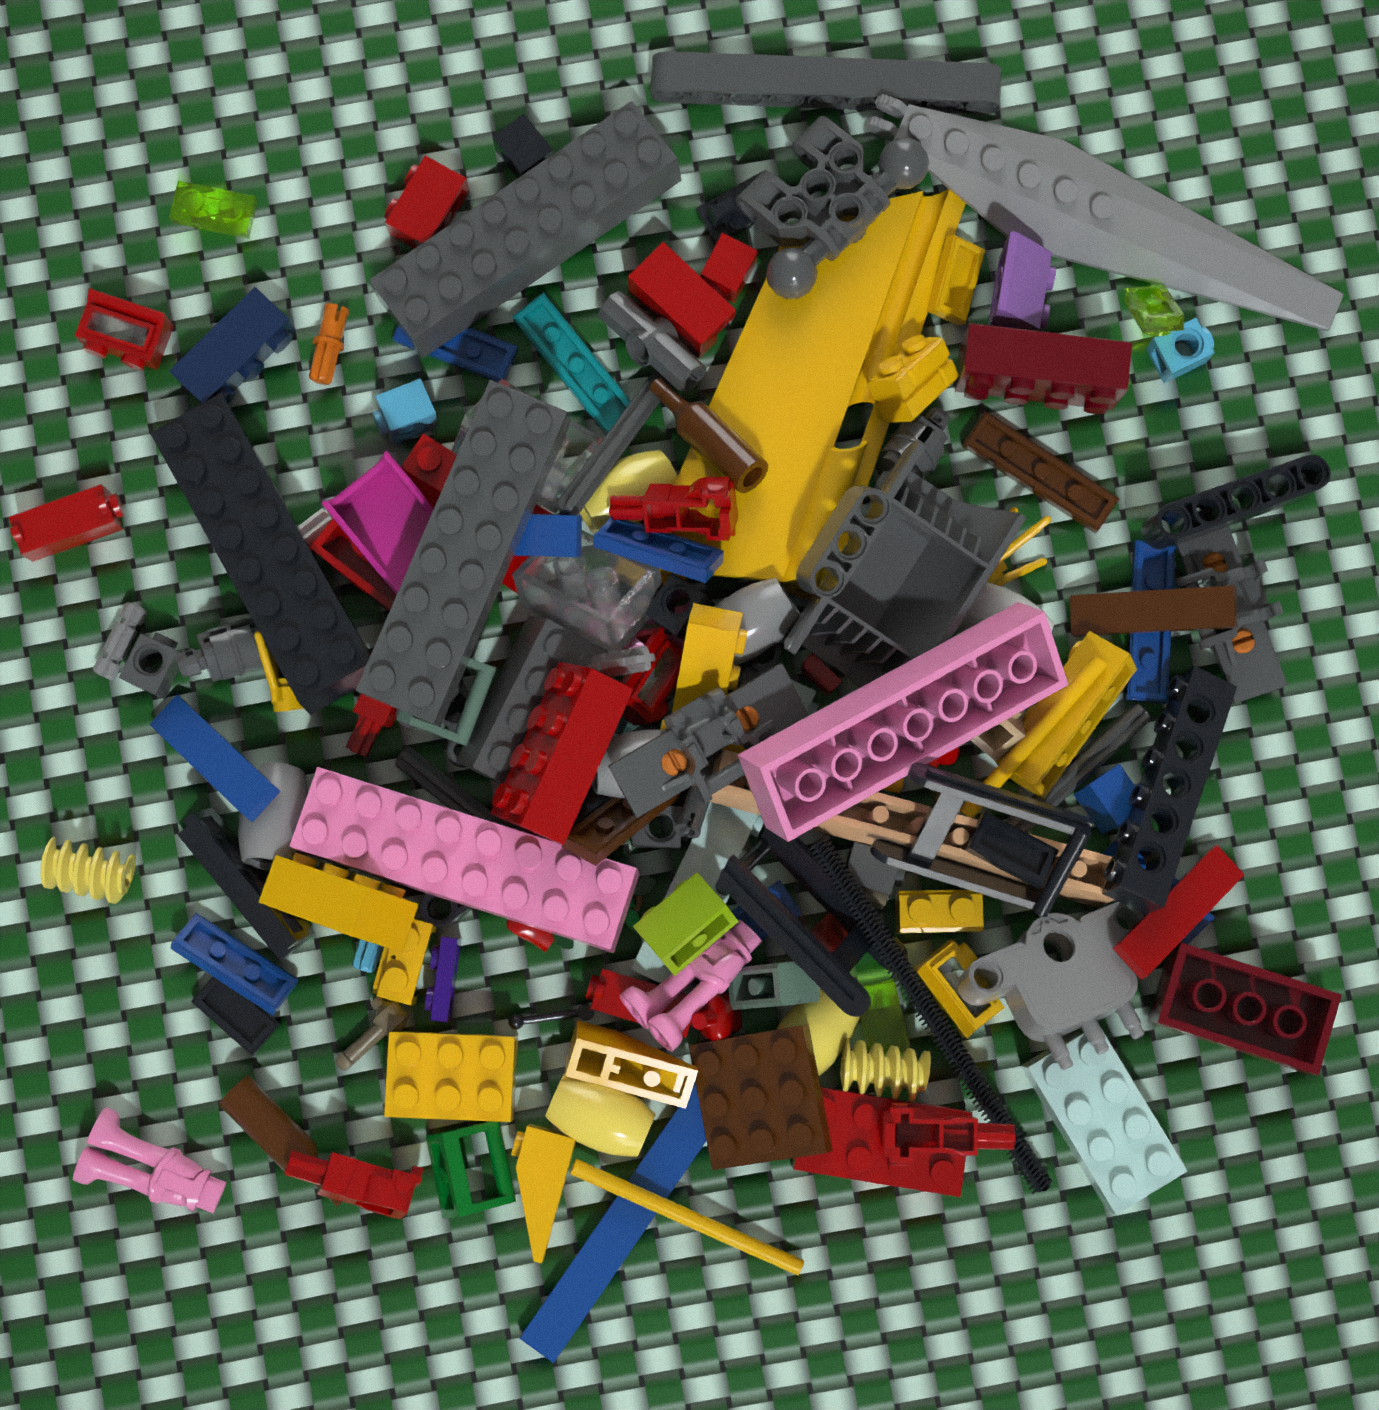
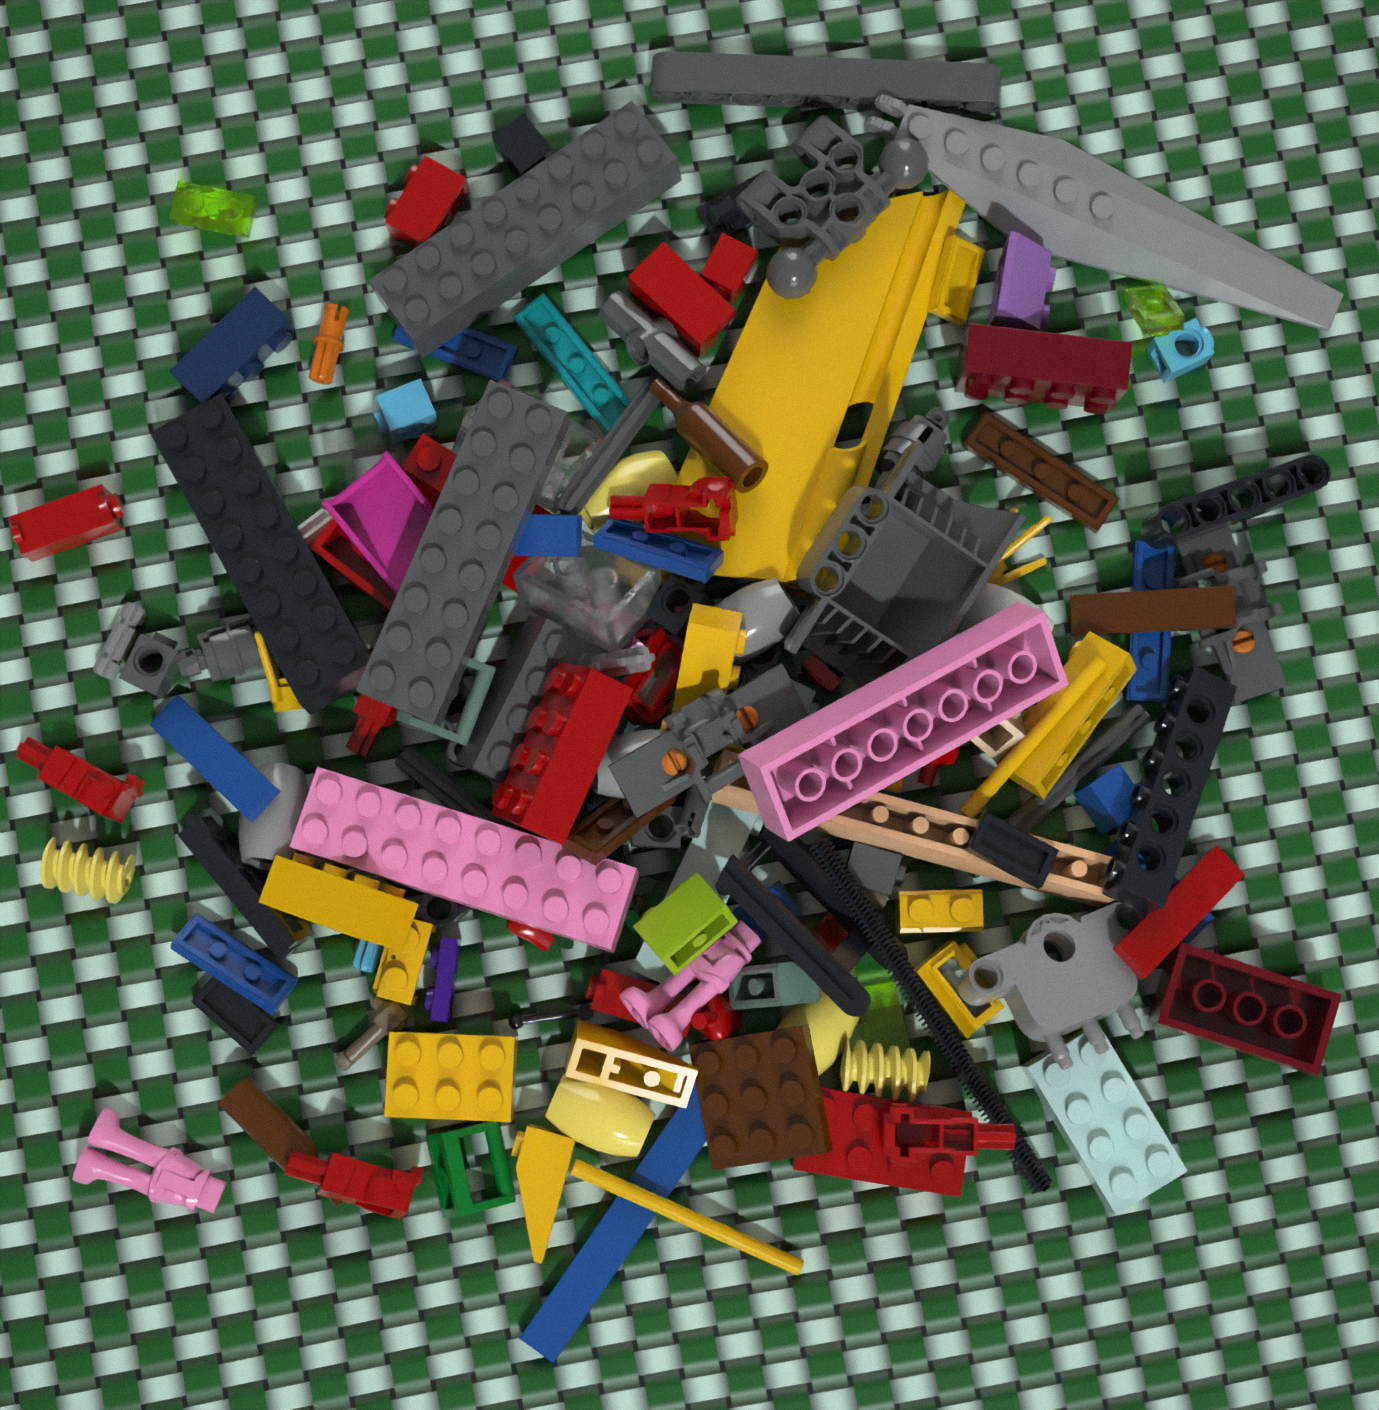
(82, 779): none -> red piece
(123, 330): red window -> none
(912, 378): yellow brick -> none
(951, 794): black piece -> none

